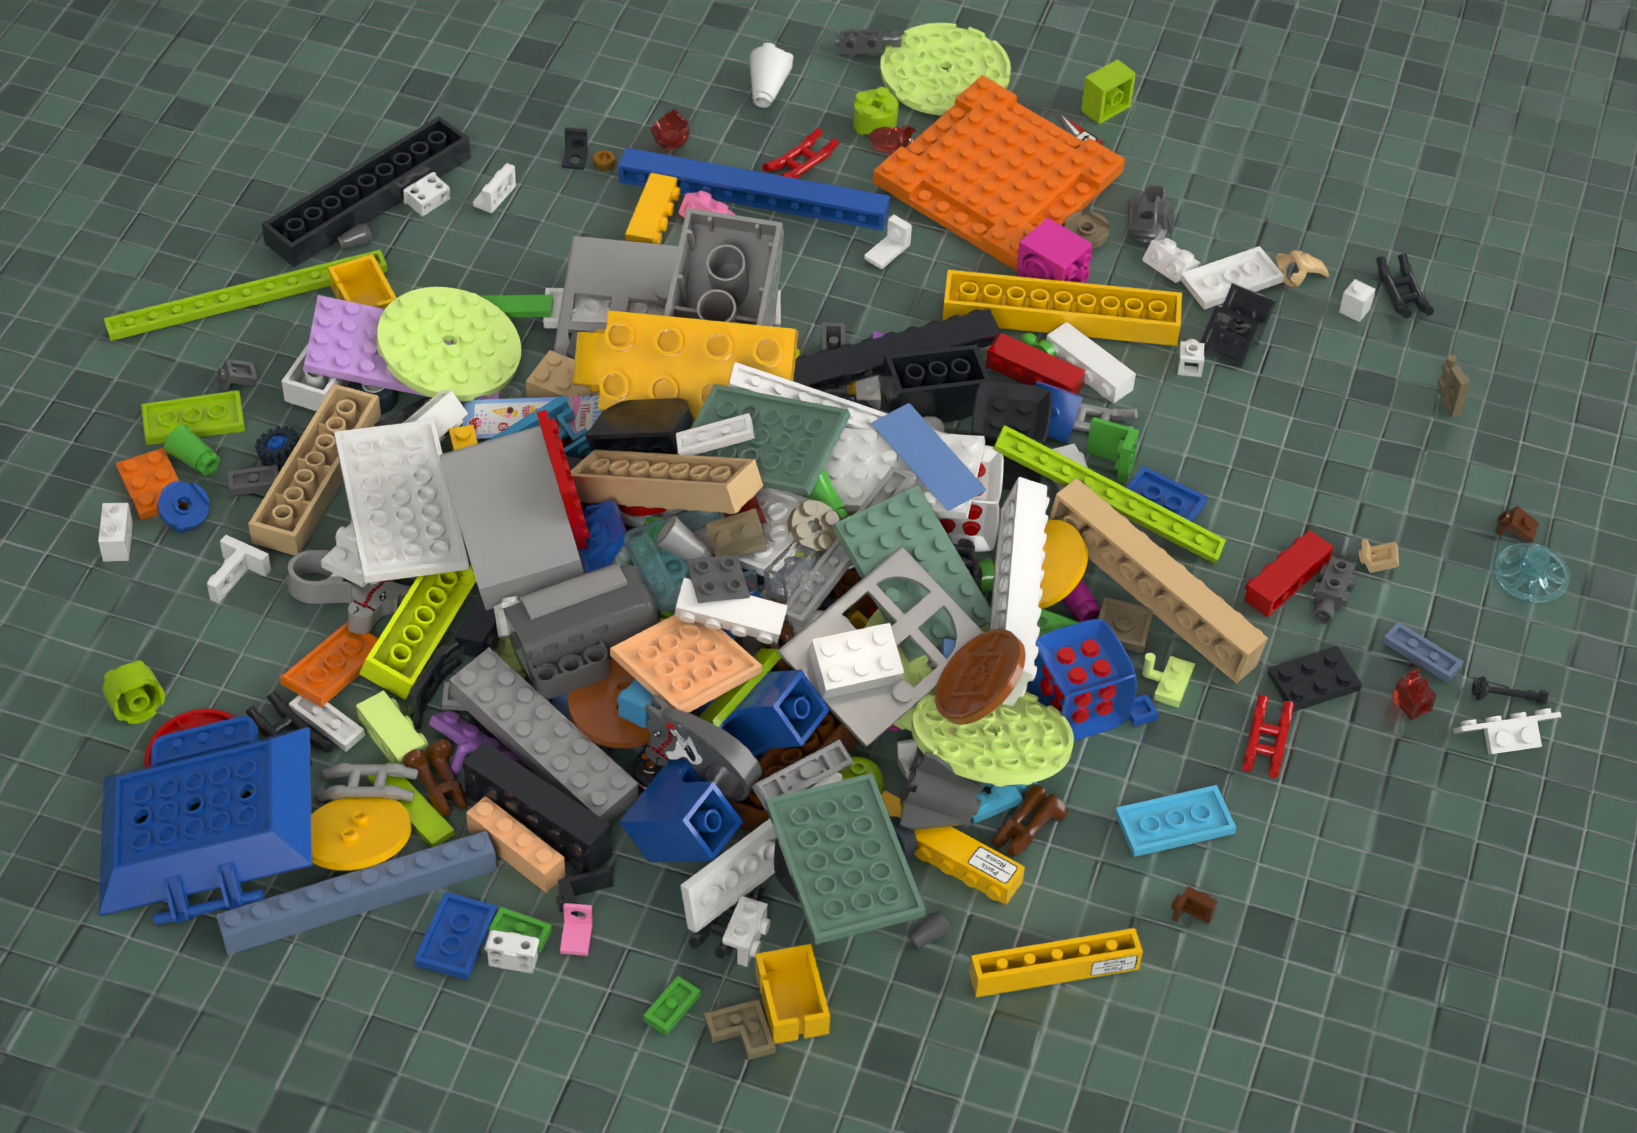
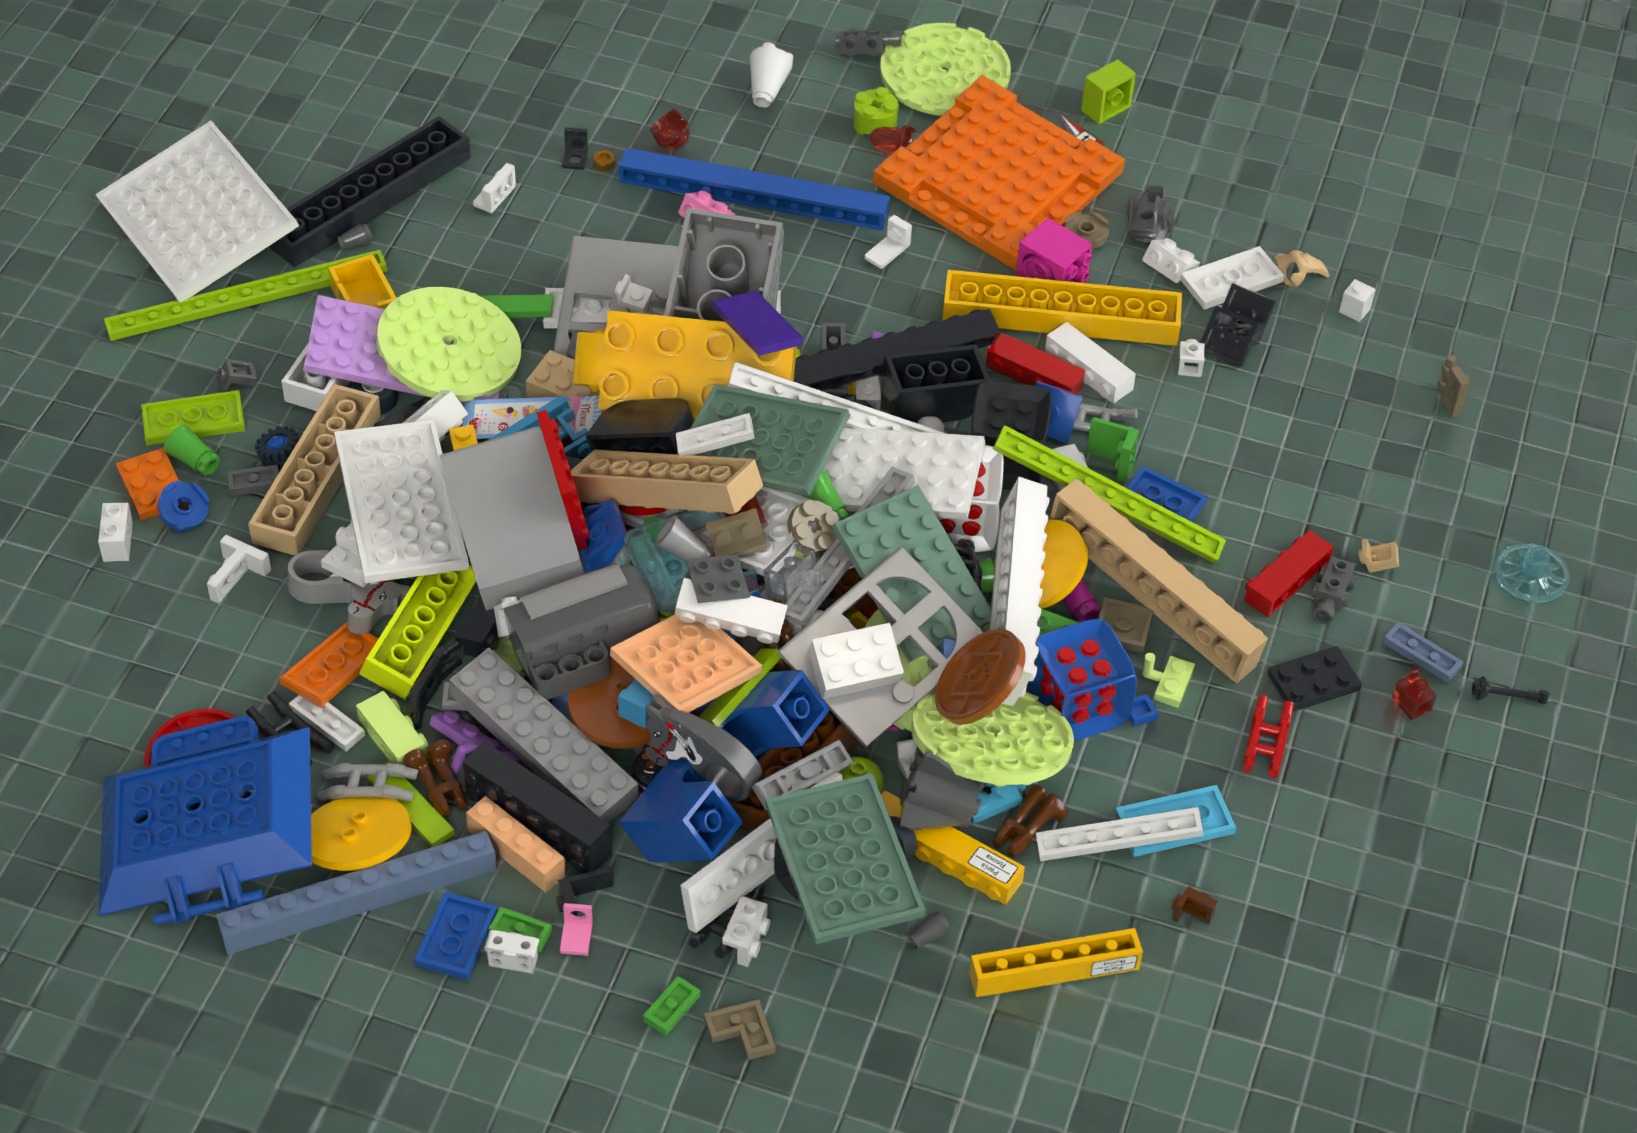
(133, 692): lime brick -> none
(196, 211): none -> white plate
(426, 194): white piece -> none
(632, 295): none -> white bracket
(653, 209): yellow brick -> none
(757, 323): none -> dark purple tile
(792, 993): yellow piece -> none
(803, 149): red piece -> none
(928, 457): medium blue sticker -> none
(1043, 345): bright green plate -> none
(1119, 834): none -> white plate
(1407, 279): black piece -> none
(1510, 734): white bracket -> none
(1518, 523): reddish brown bracket -> none

